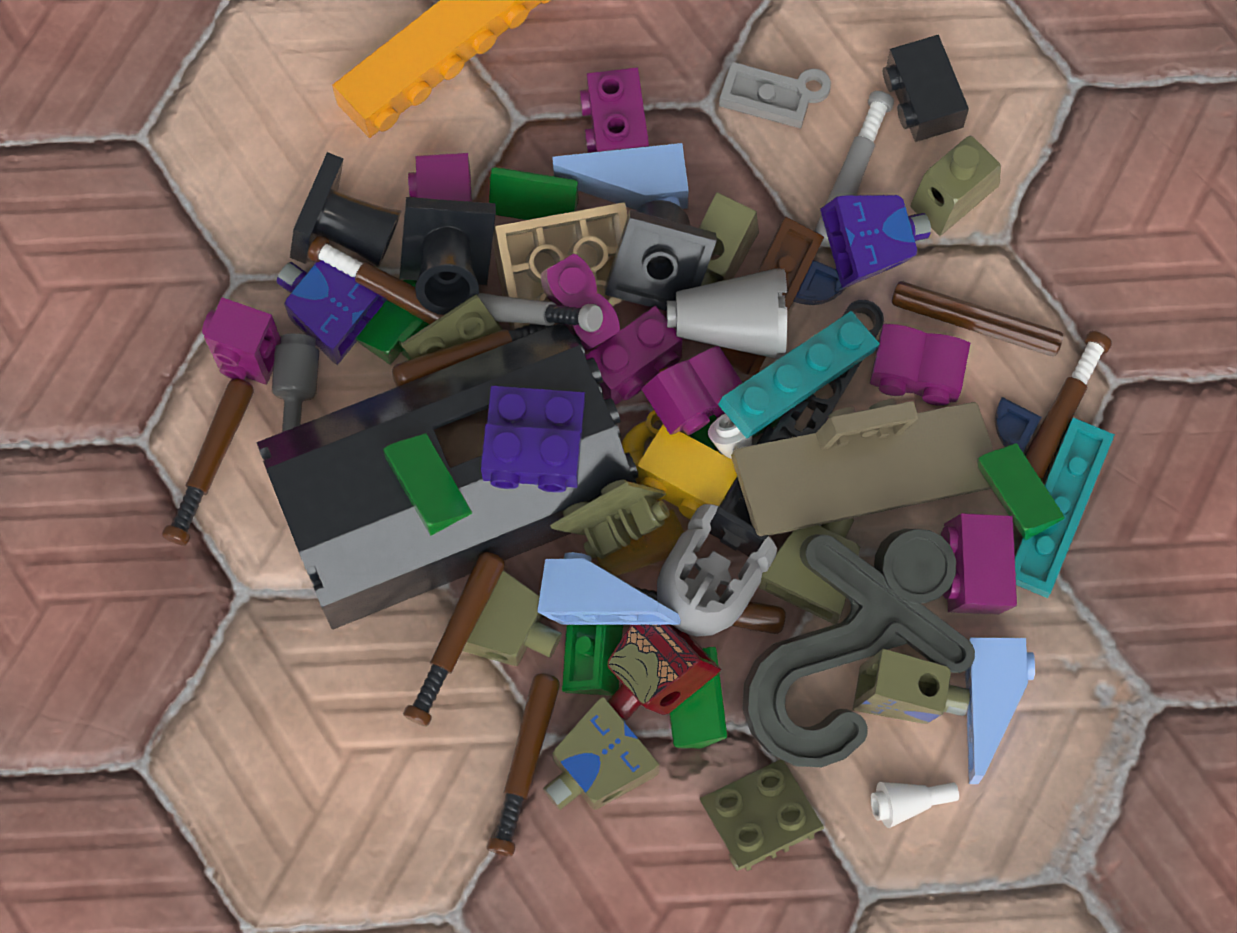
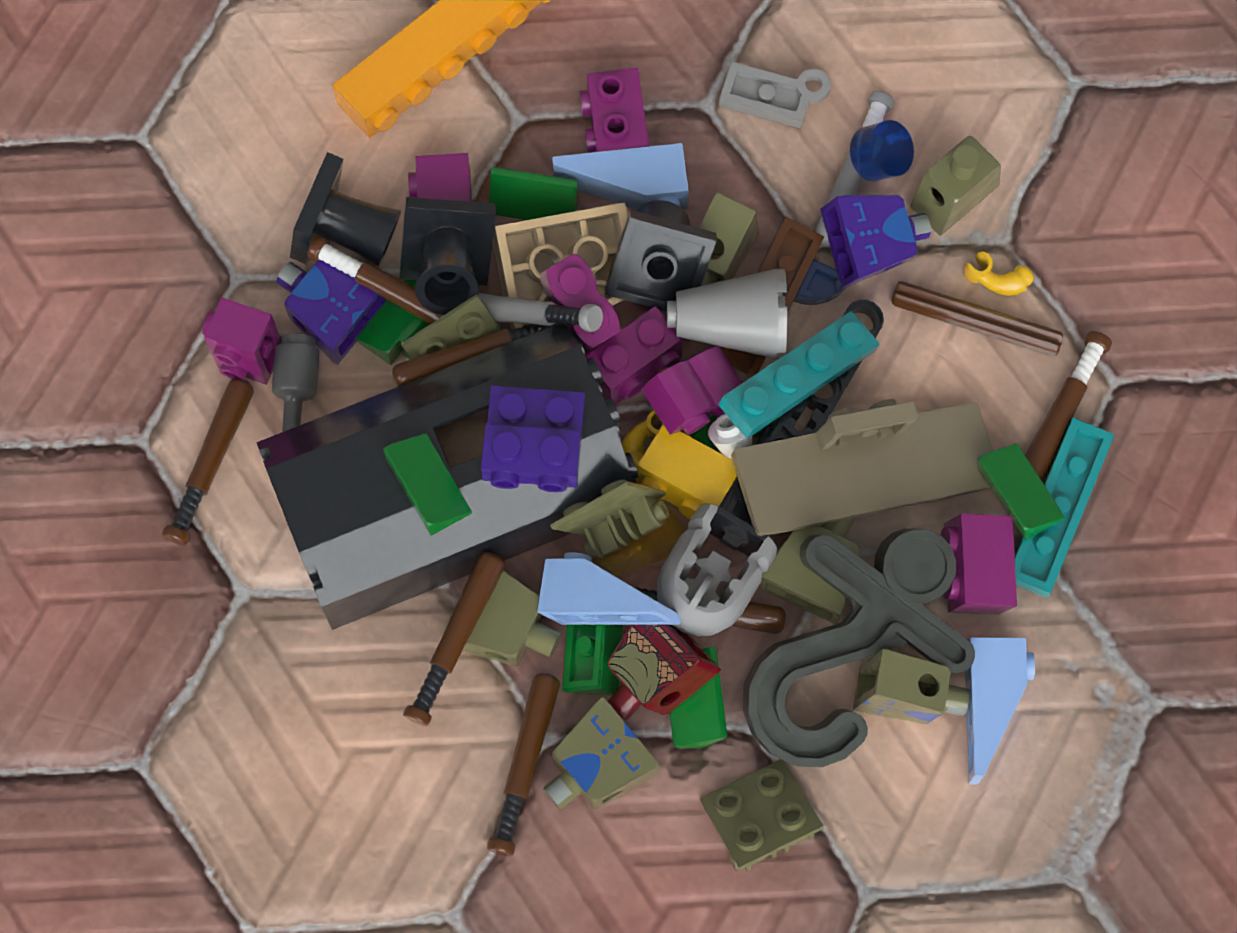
(882, 150): none -> clear blue piece
(901, 801): white cone -> none
(920, 364): magenta brick -> none
(925, 88): black brick -> none
(1004, 284): none -> yellow arm
(1015, 424): dark blue tile -> none

